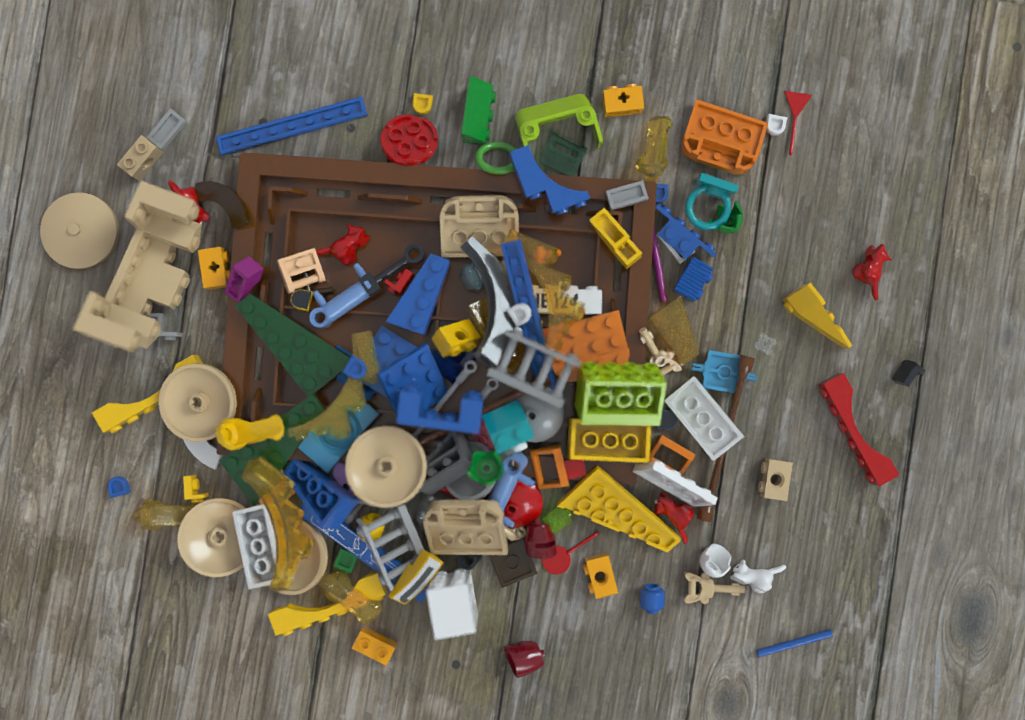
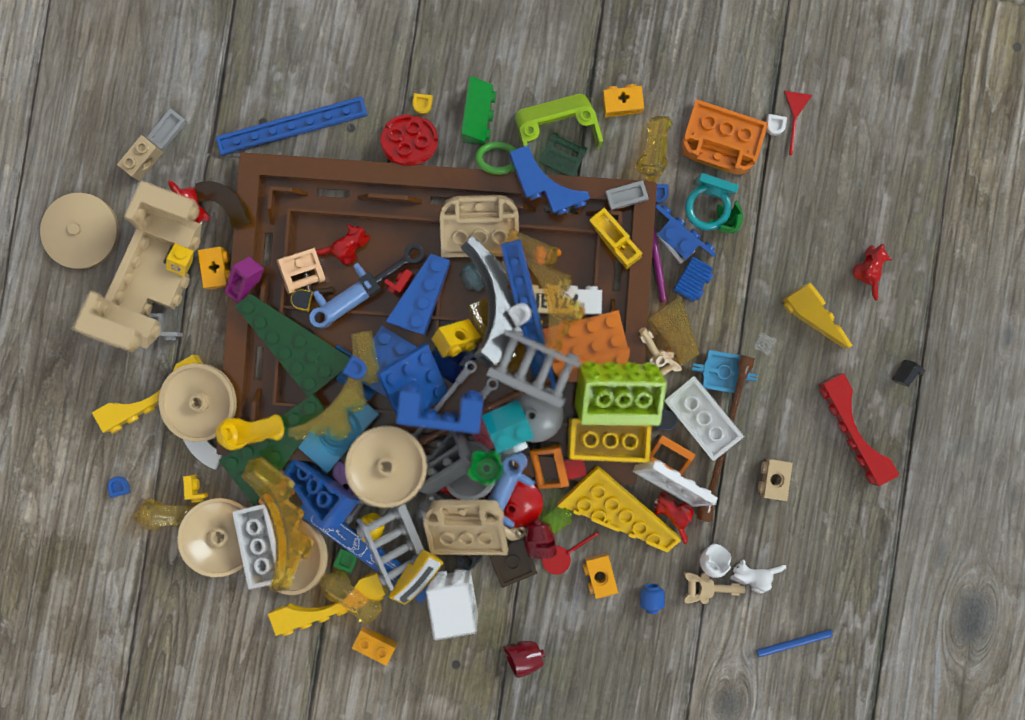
(179, 260): none -> yellow brick

